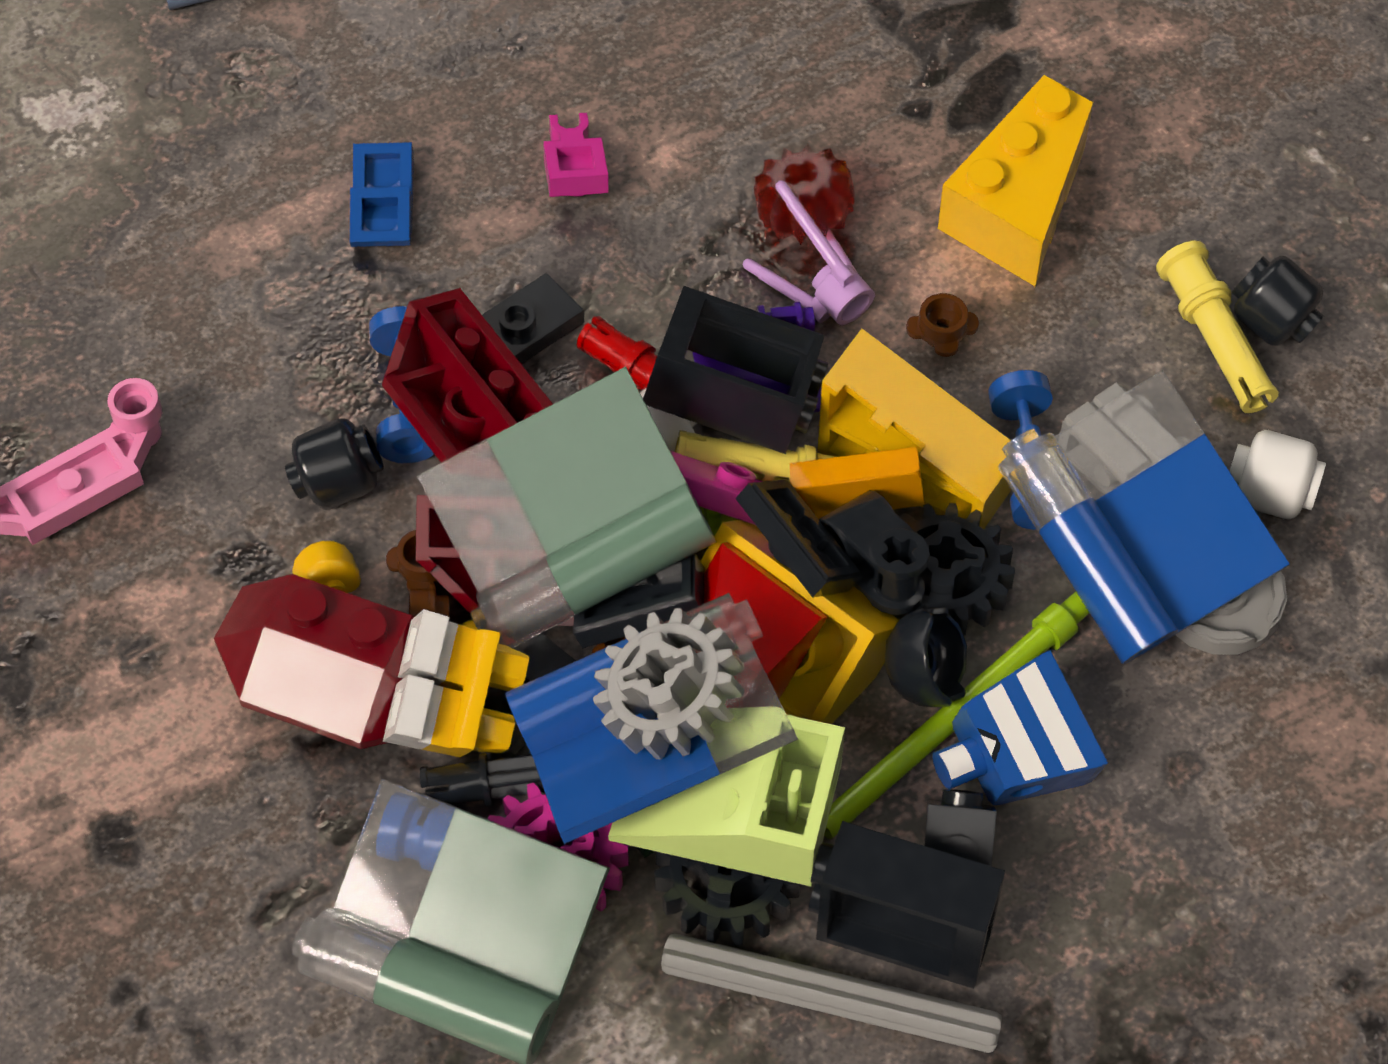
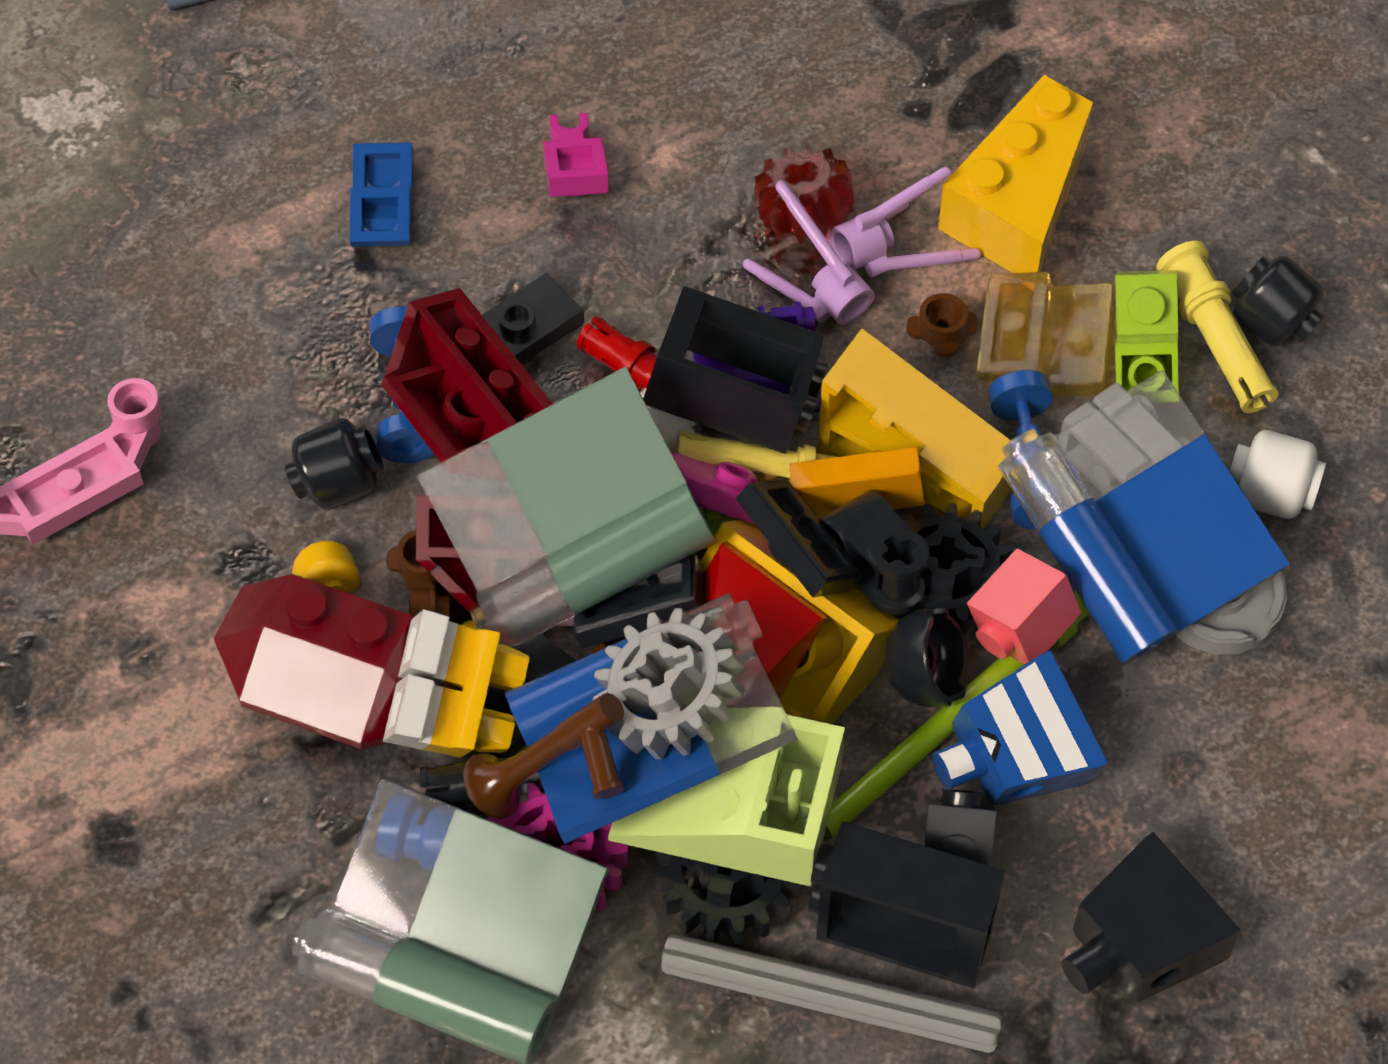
(496, 783): none -> reddish brown piece
(869, 235): none -> lavender plant
(1023, 608): none -> coral brick
(1048, 330): none -> clear yellow slope
(1146, 326): none -> lime slope
(1148, 926): none -> black torso

